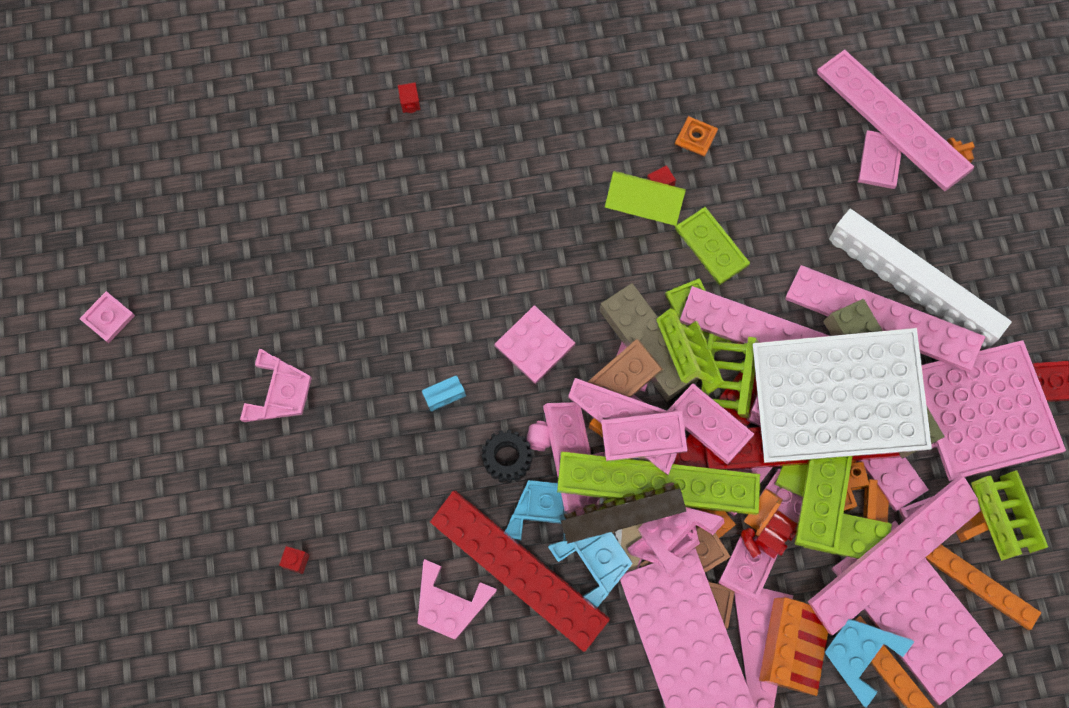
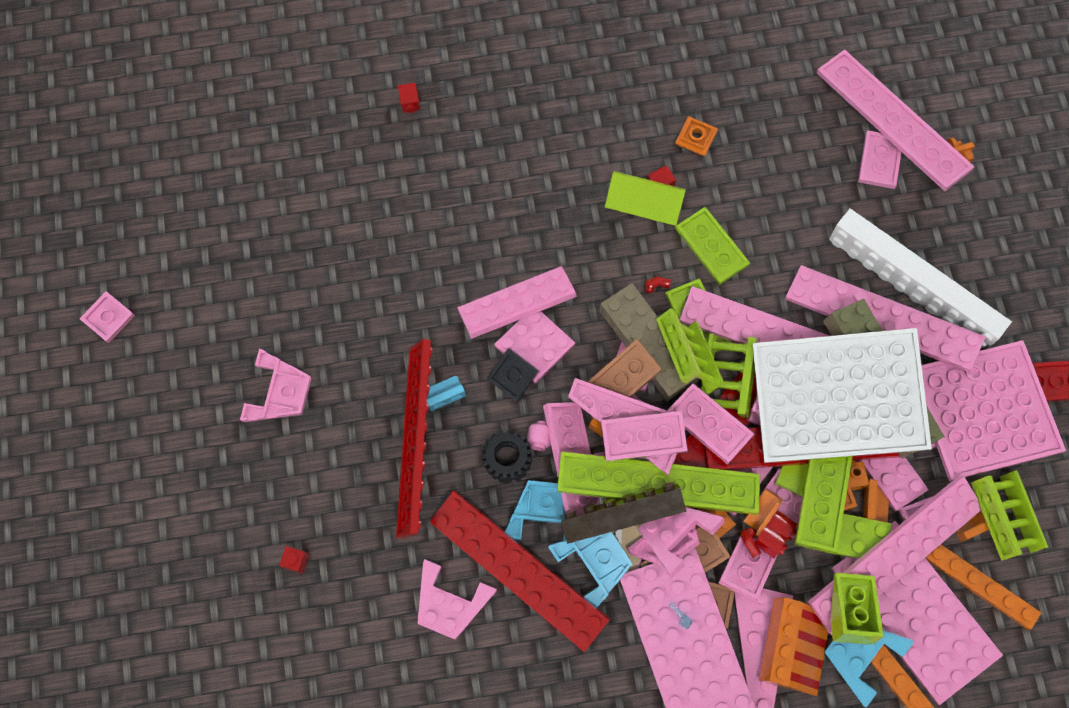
(413, 440): none -> red plate
(513, 374): none -> black tile
(516, 302): none -> bright pink plate
(655, 282): none -> red arm
(685, 621): none -> clear light blue hand
(855, 609): none -> lime slope

